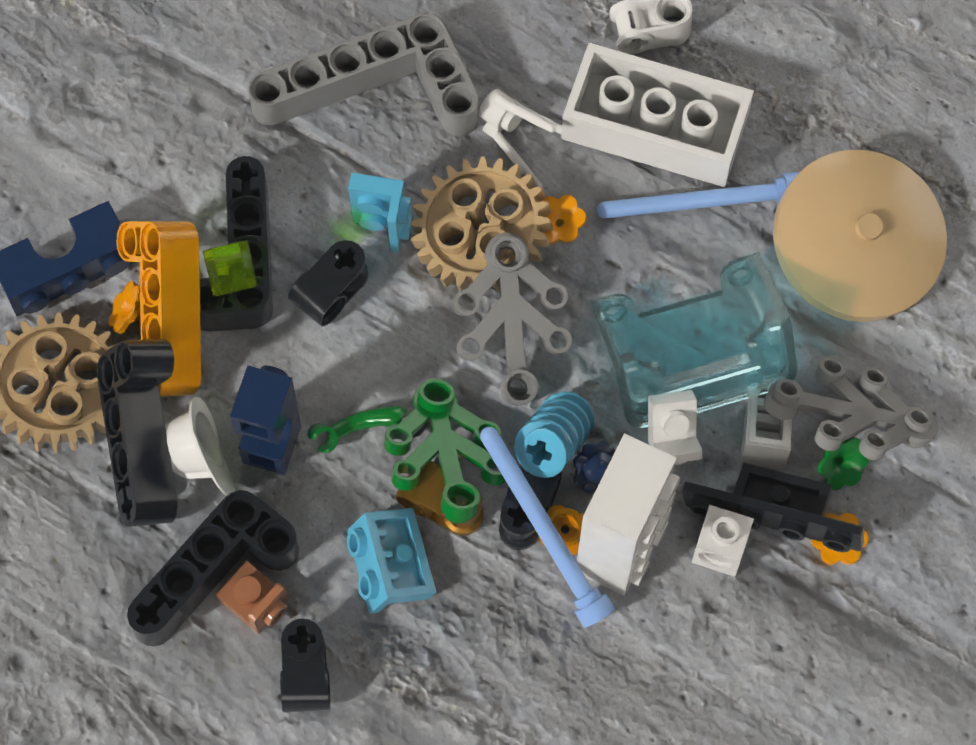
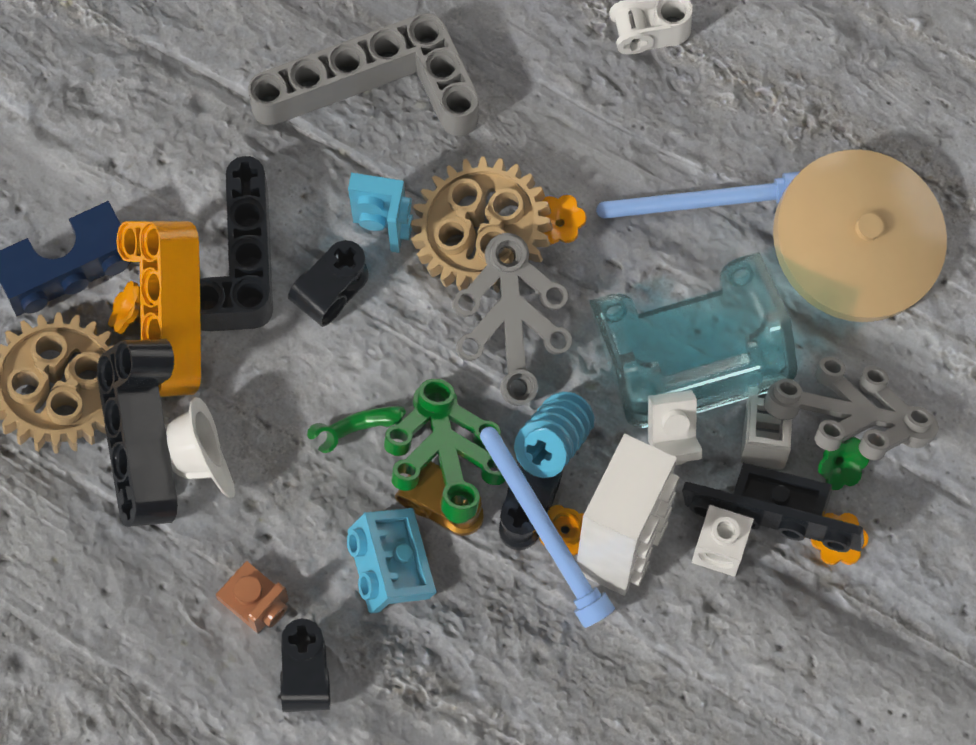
(207, 572): black beam -> none
(230, 268): clear neon green slope -> none
(266, 418): dark blue arch -> none
(505, 114): white plant -> none
(591, 465): dark blue plant -> none
(656, 114): white brick -> none

